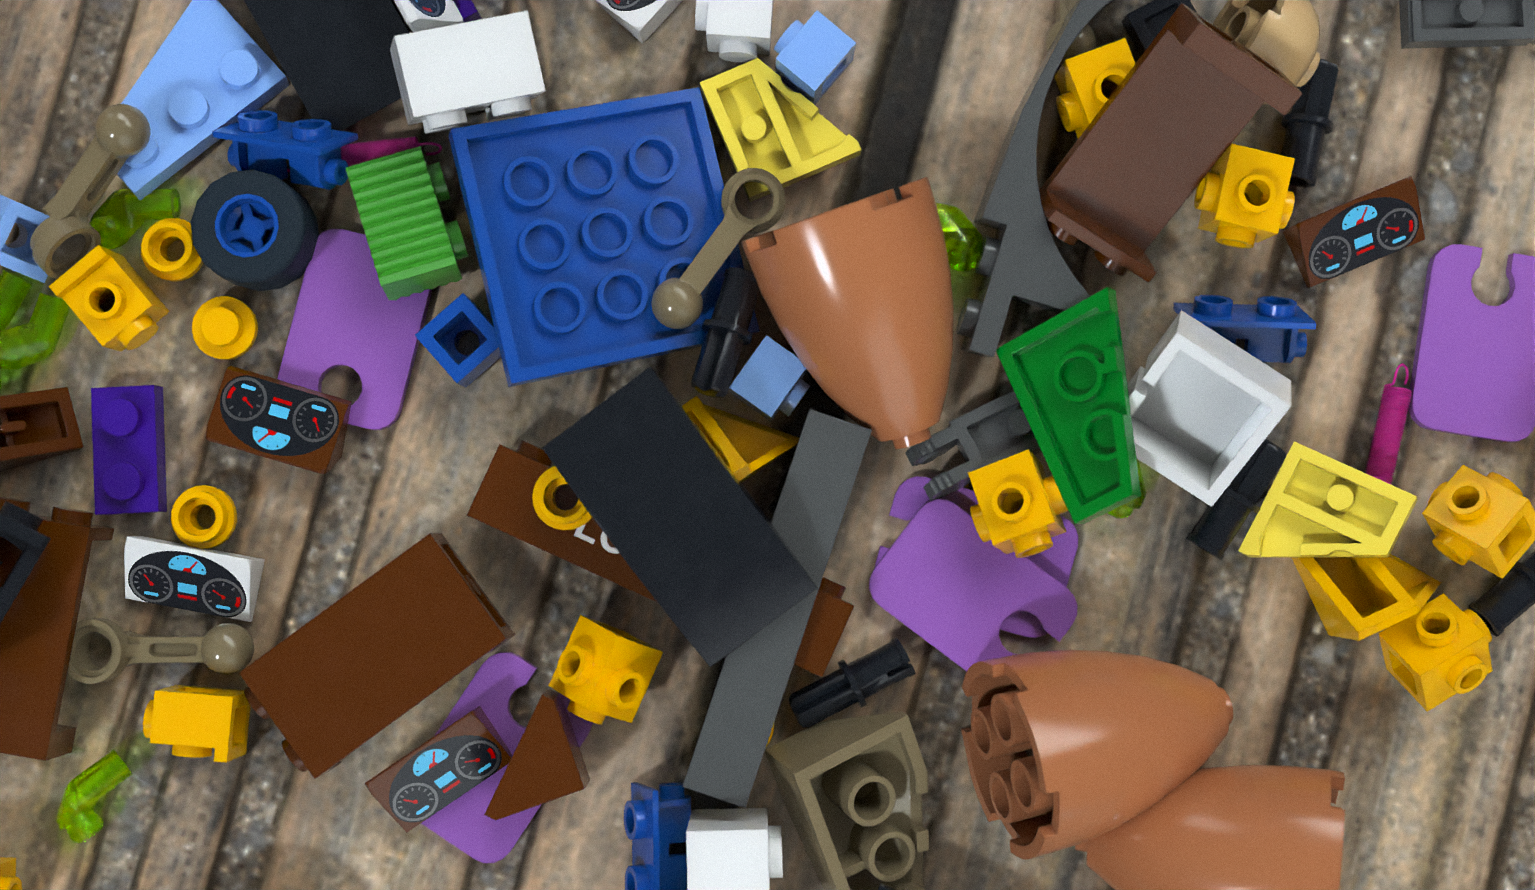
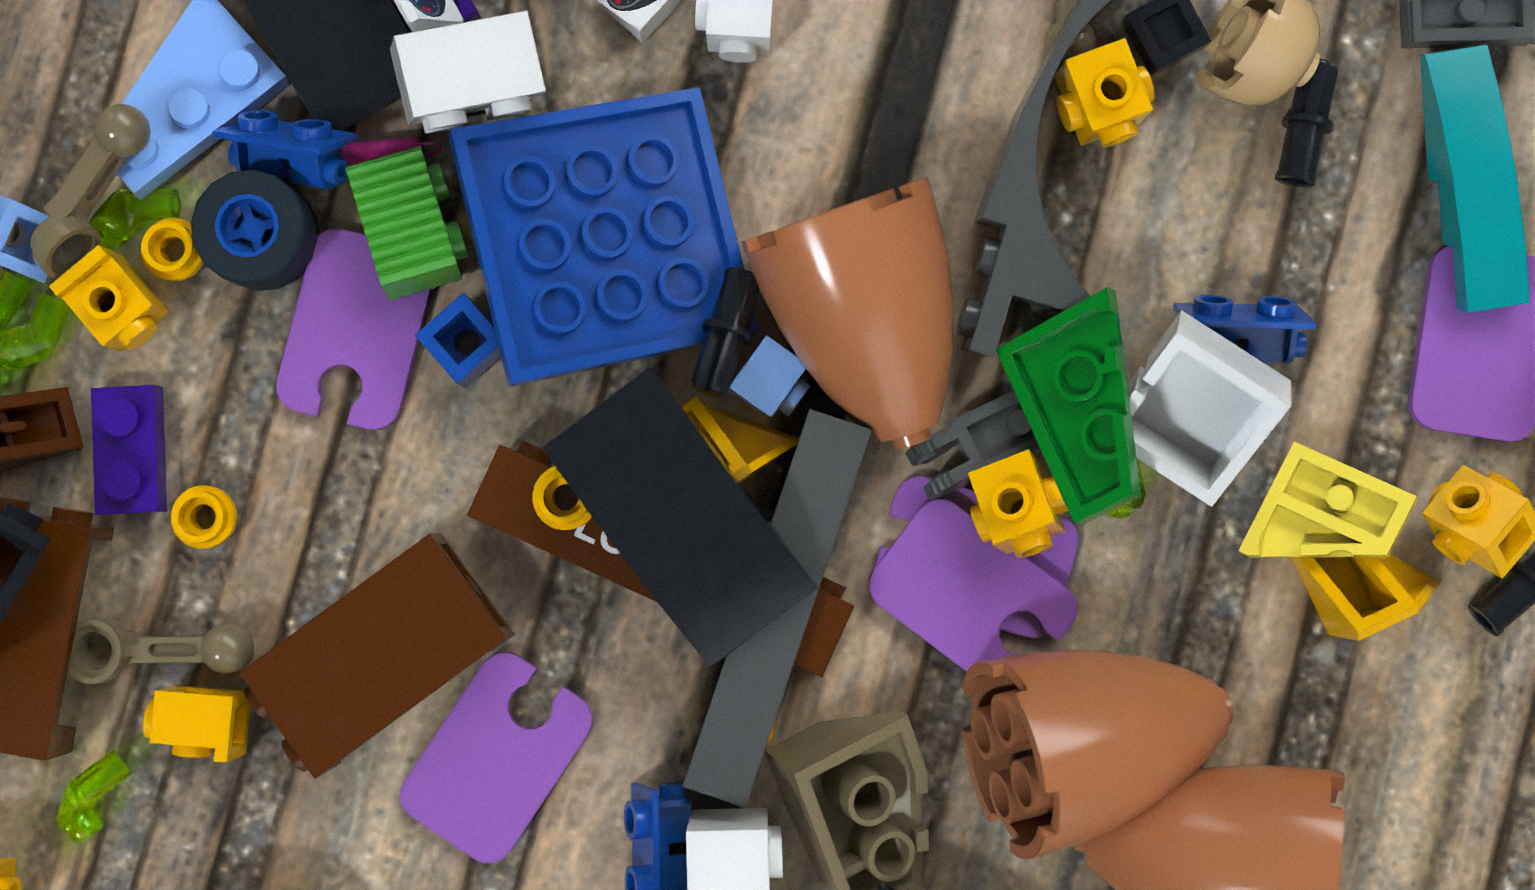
(191, 577): slope -> none
(224, 328): yellow plate -> none
(279, 420): slope -> none
(440, 770): slope -> none
(544, 763): reddish brown slope -> none
(604, 671): yellow brick -> none
(679, 301): dark tan piece -> none
(773, 127): light yellow wing -> none
(813, 56): light blue plate -> none
(851, 684): black axle -> none
(960, 236): clear neon green arm -> none
(1158, 140): reddish brown panel -> none
(1228, 514): black axle -> none
(1245, 196): yellow brick -> none
(1356, 232): slope -> none
(1389, 430): dark pink piece -> none
(1438, 652): yellow brick -> none
(1475, 177): none -> teal slope

